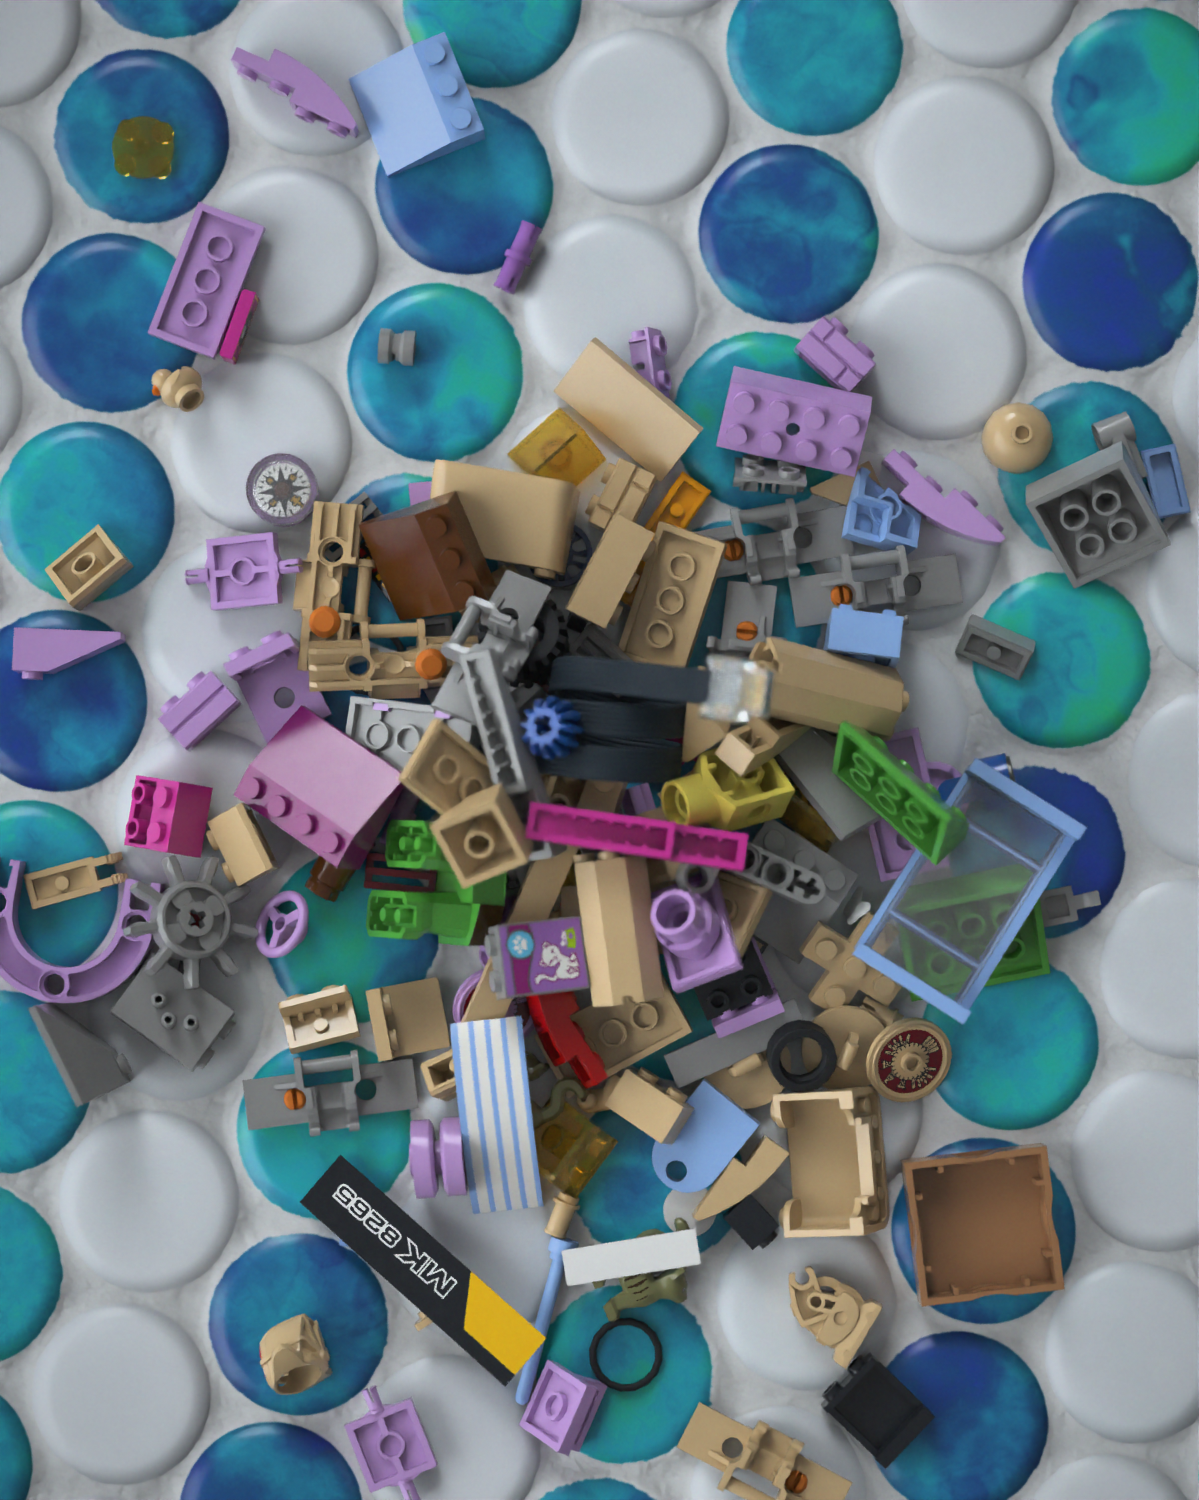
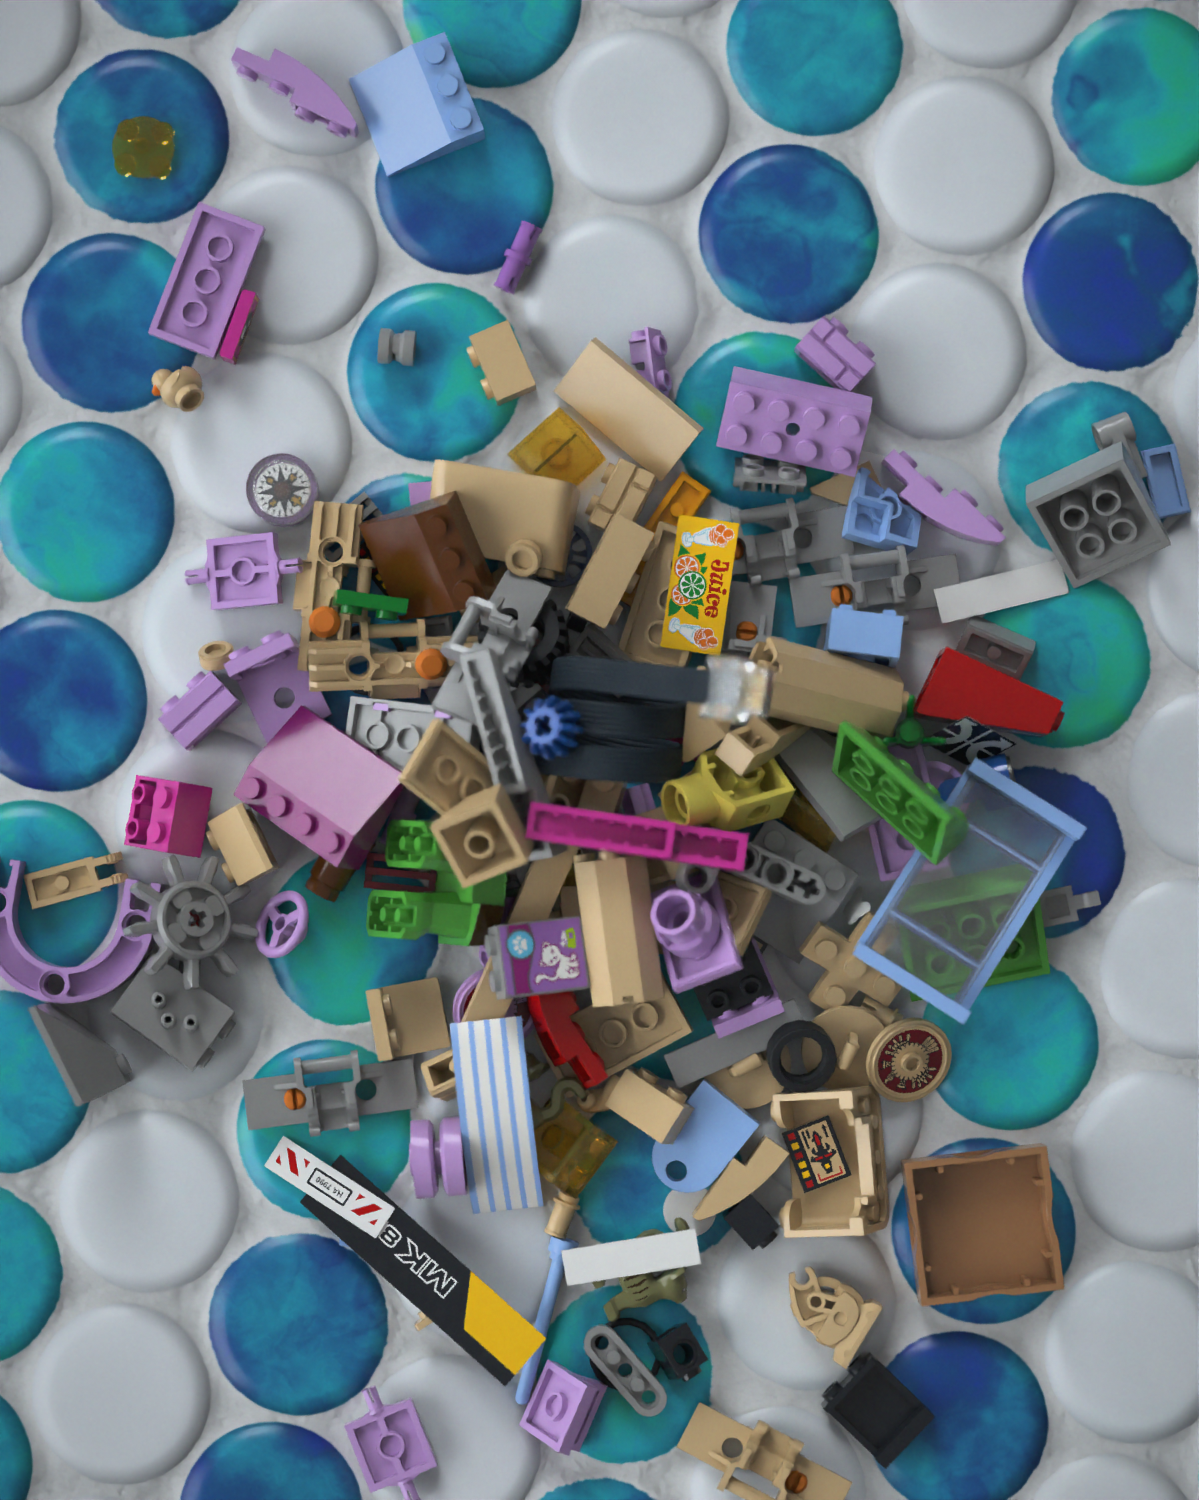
(53, 650): lavender slope -> none
(88, 568): tan slope -> none
(214, 655): none -> tan tile
(294, 1355): tan piece -> none
(319, 1018): tan bracket -> none
(329, 1187): none -> white sticker
(385, 606): none -> green plate
(501, 362): none -> tan brick
(523, 557): none -> tan tile
(631, 1385): none -> light grey plate
(663, 1350): none -> black brick
(699, 585): none -> sticker
(816, 1153): none -> piece
(910, 731): none -> green plant
(969, 688): none -> red slope
(971, 740): none -> sticker
(1001, 591): none -> white sticker
(1017, 438): tan cylinder -> none

